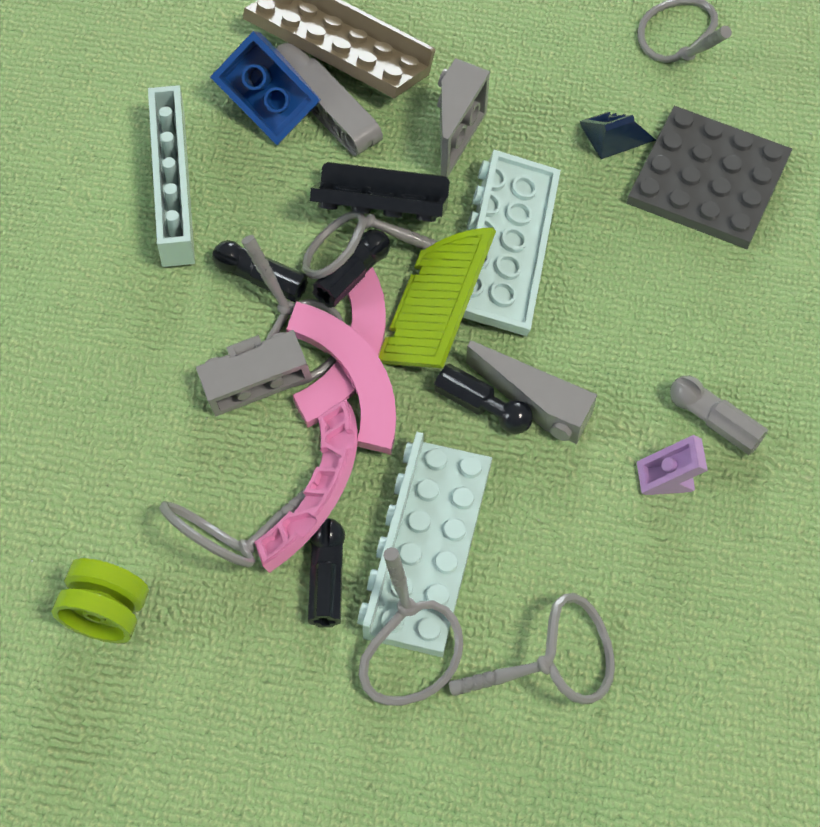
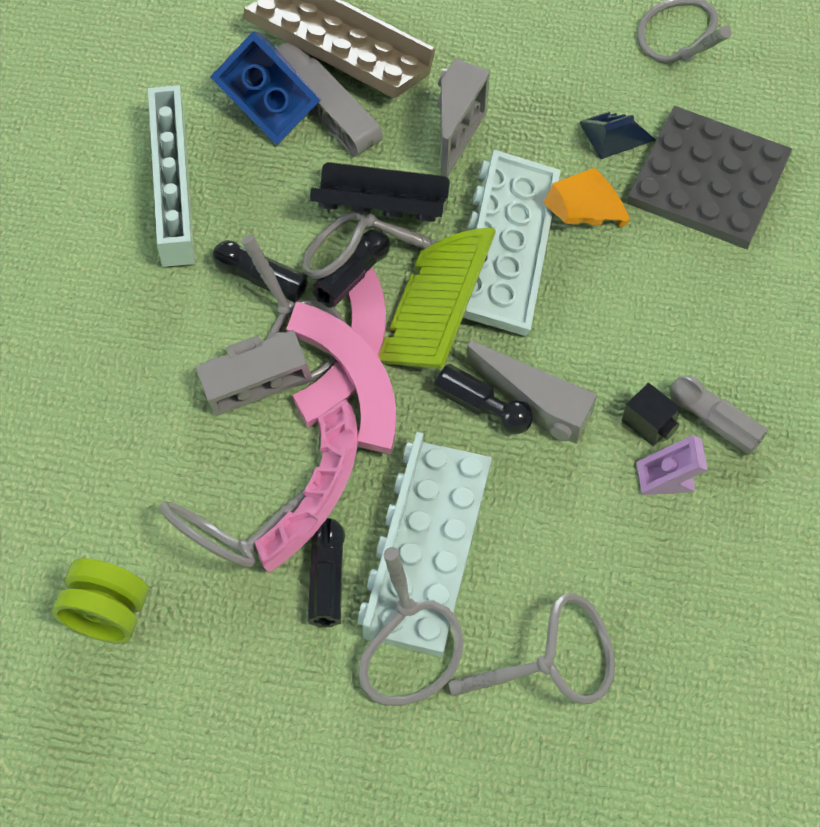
(586, 199): none -> light orange slope
(652, 415): none -> black brick

